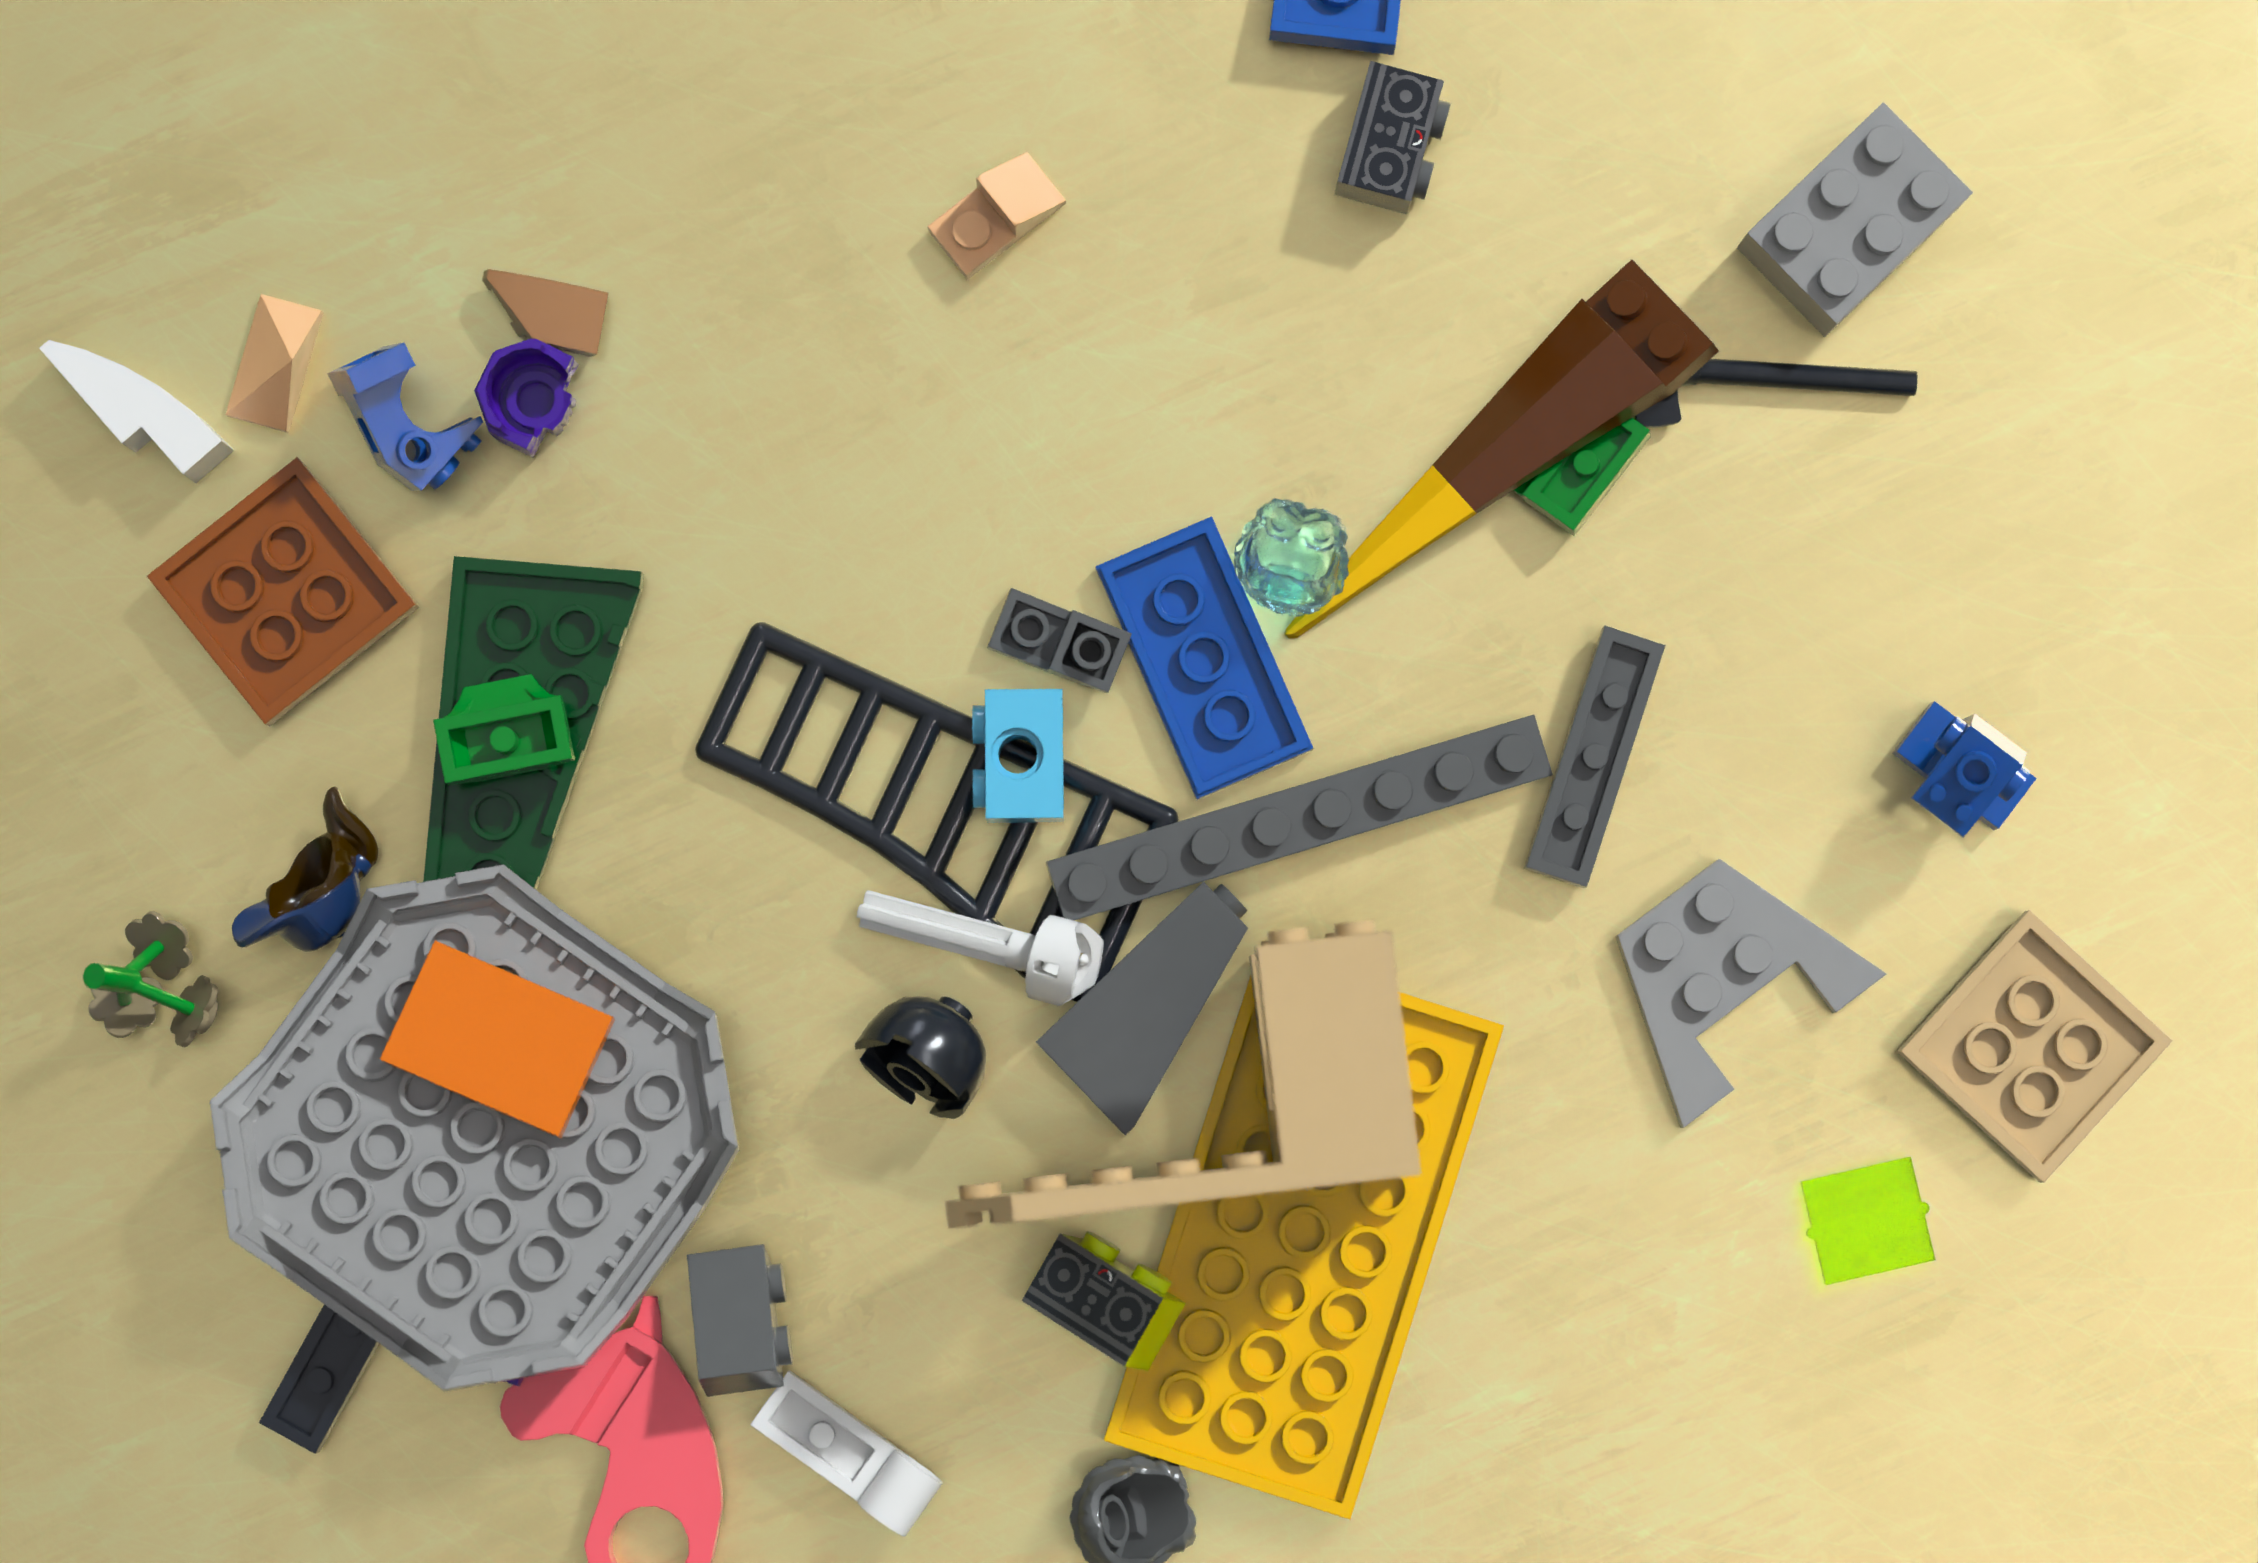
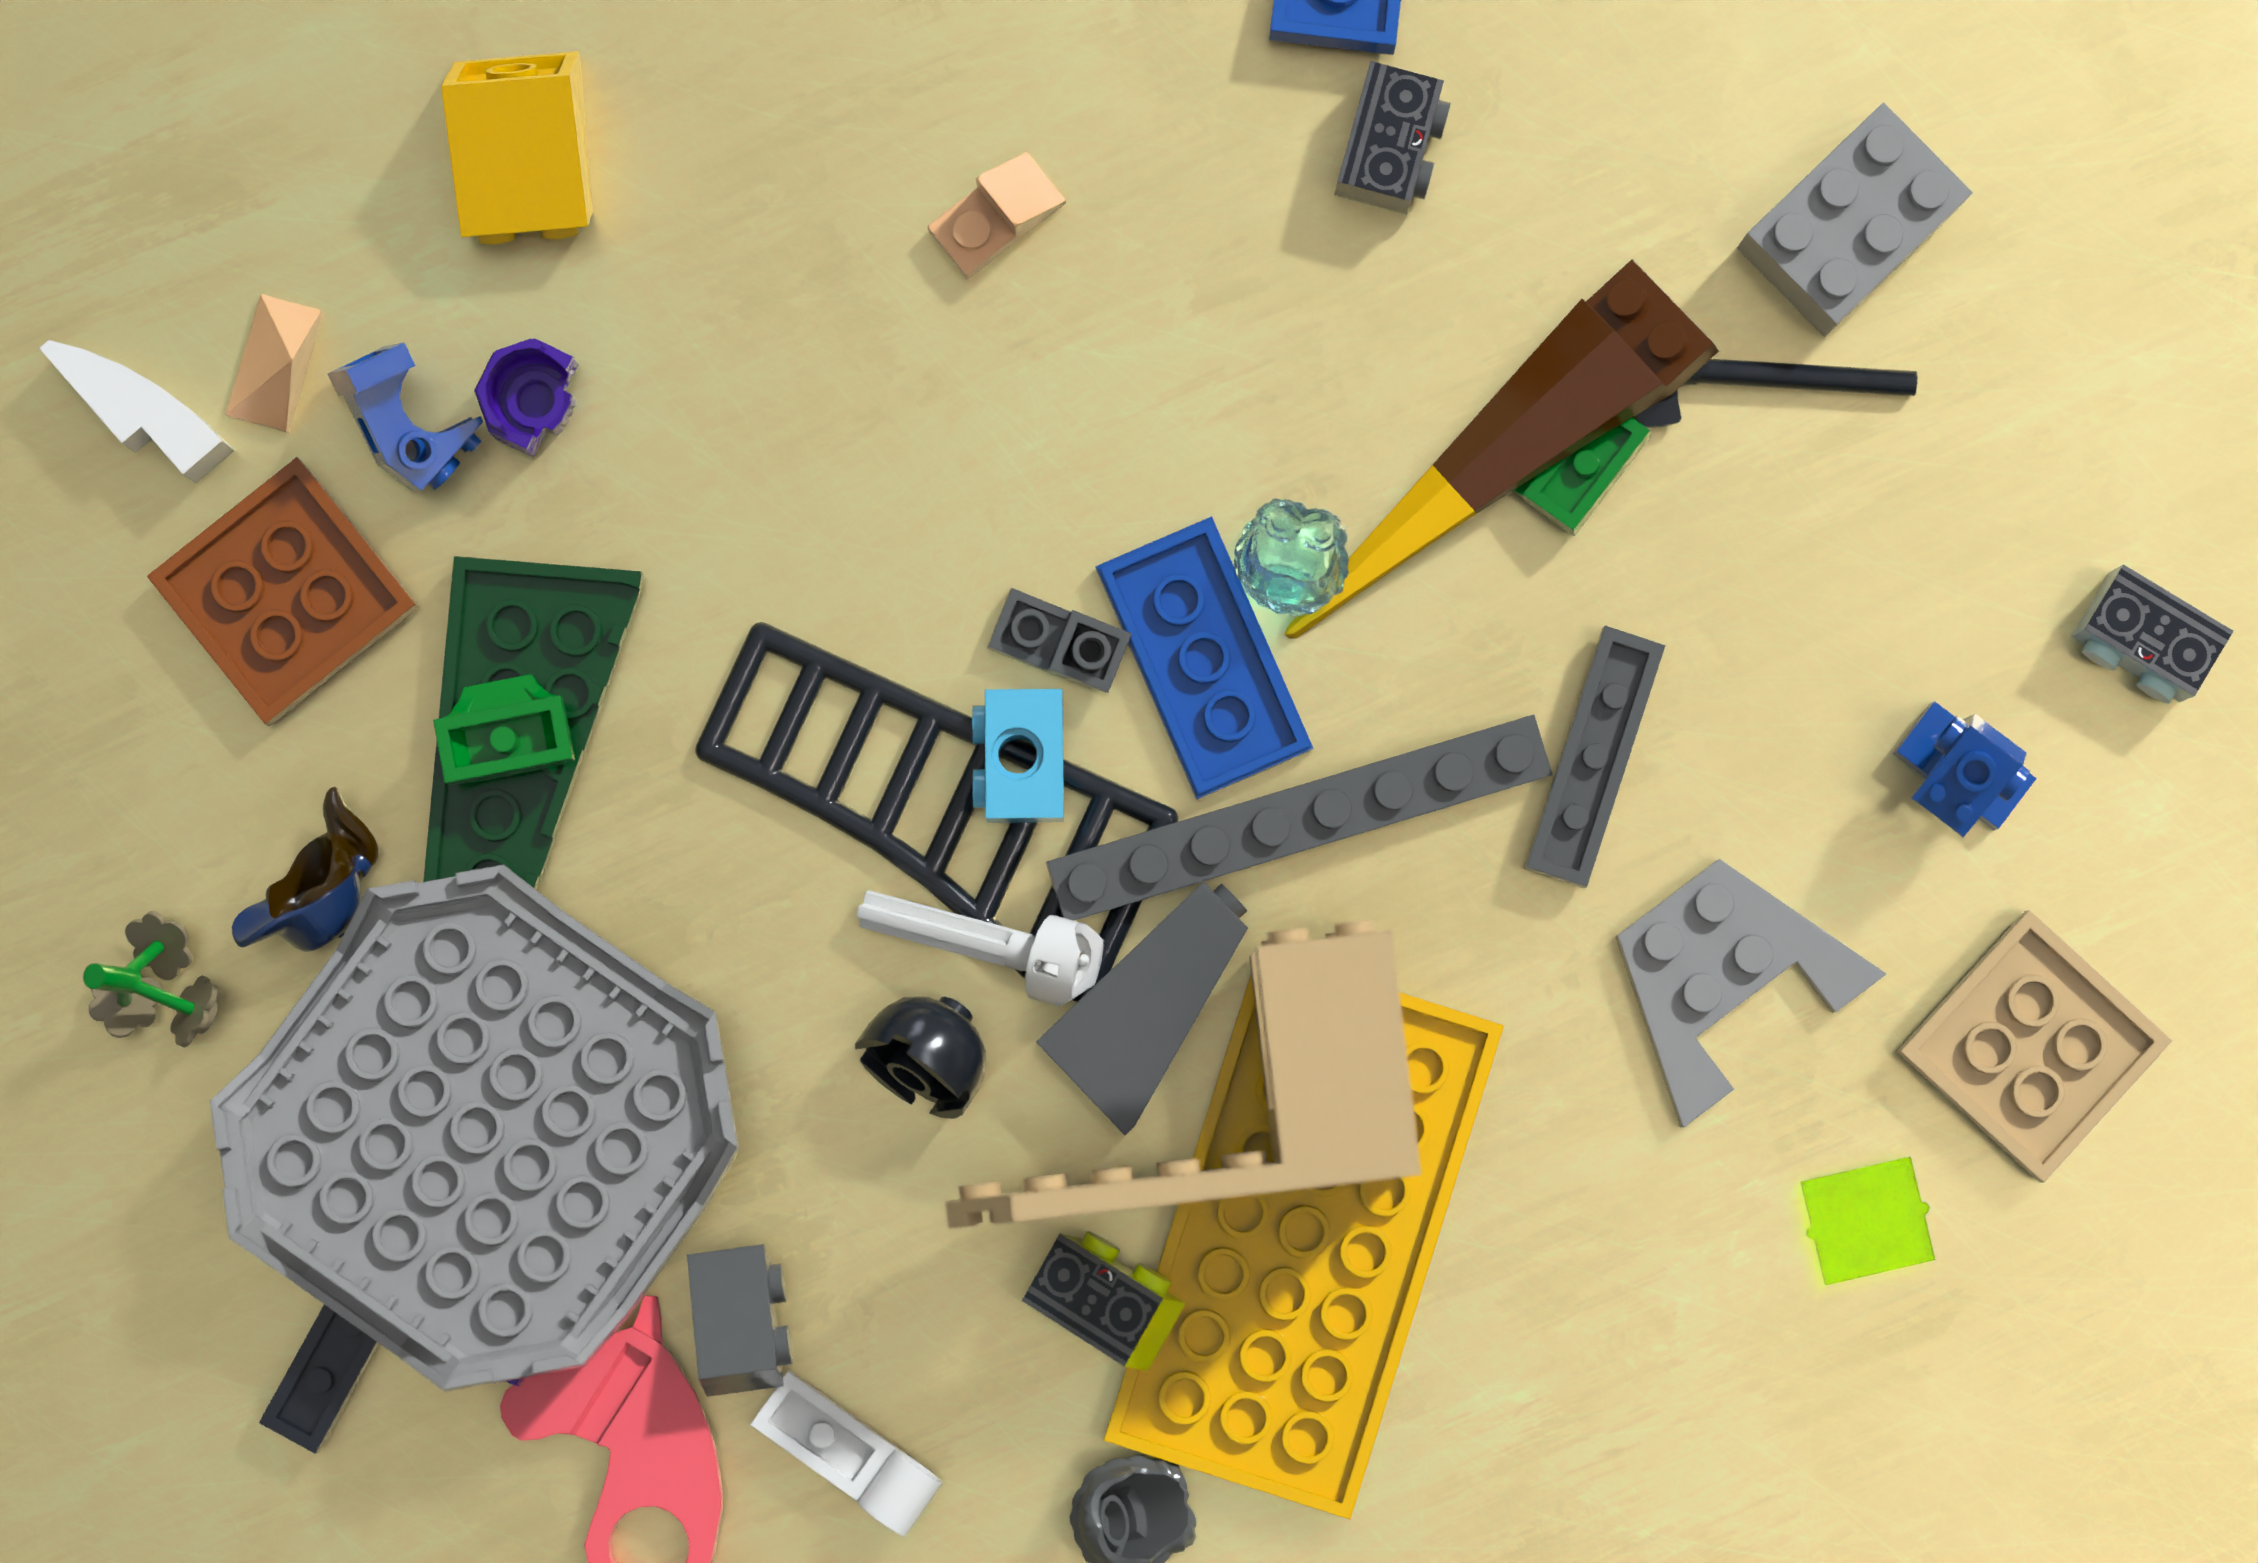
(497, 1039): orange tile -> none
(518, 146): none -> yellow slope
(551, 310): medium nougat slope -> none
(2150, 635): none -> brick

